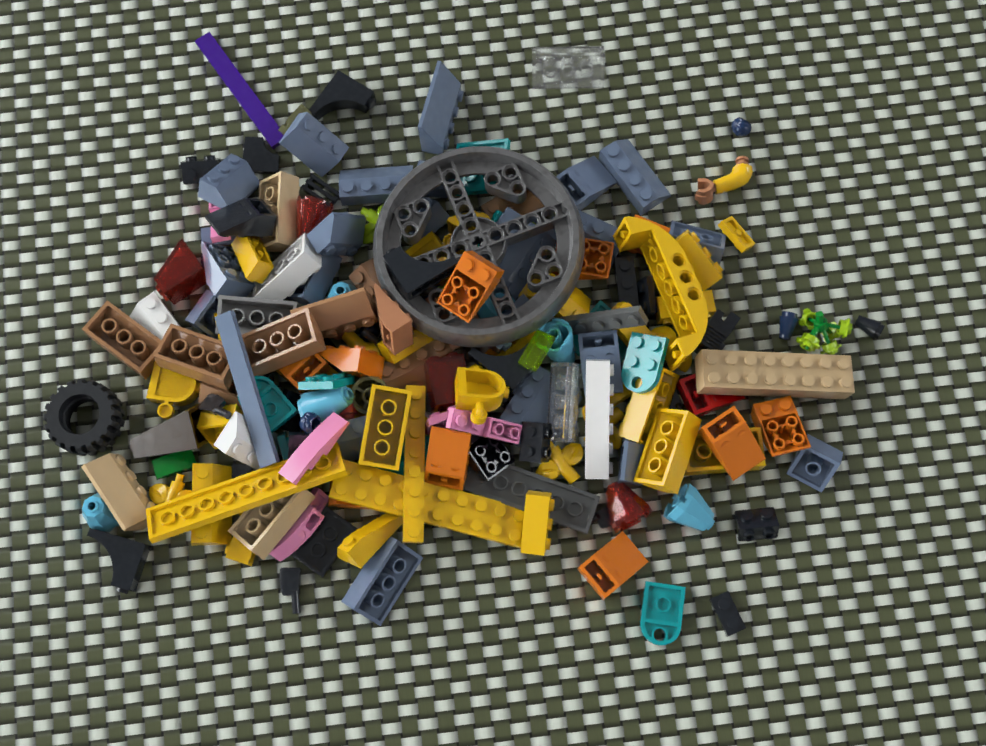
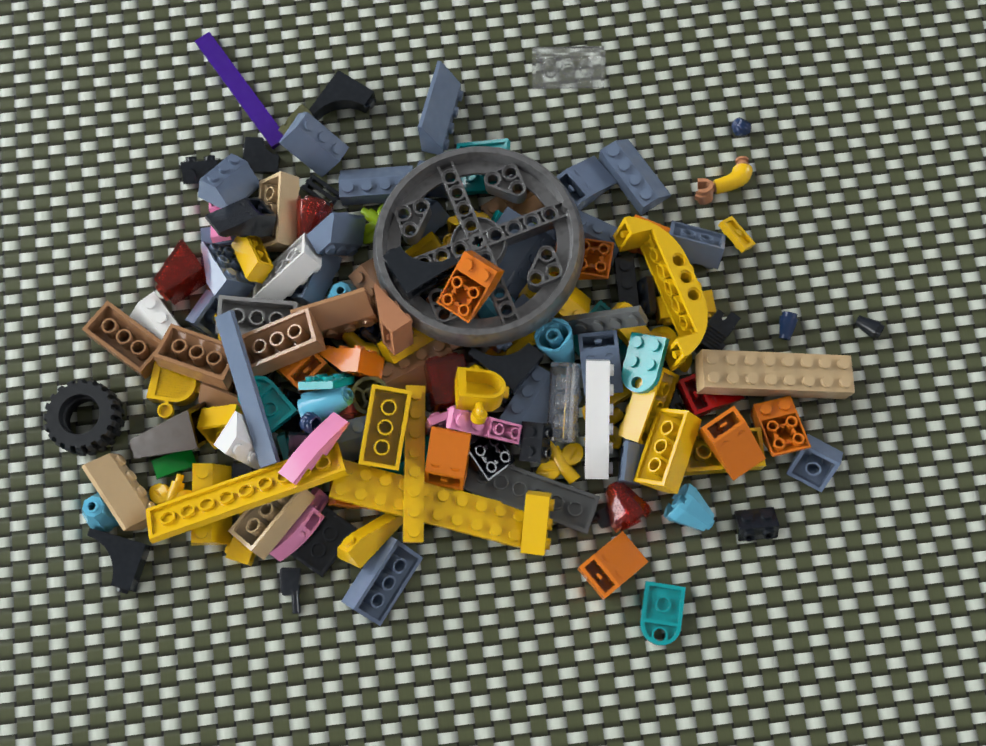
(214, 405): black piece -> none
(536, 350): clear neon green tile -> none
(704, 268): yellow brick -> none
(727, 613): black plate -> none
(818, 324): lime plant -> none

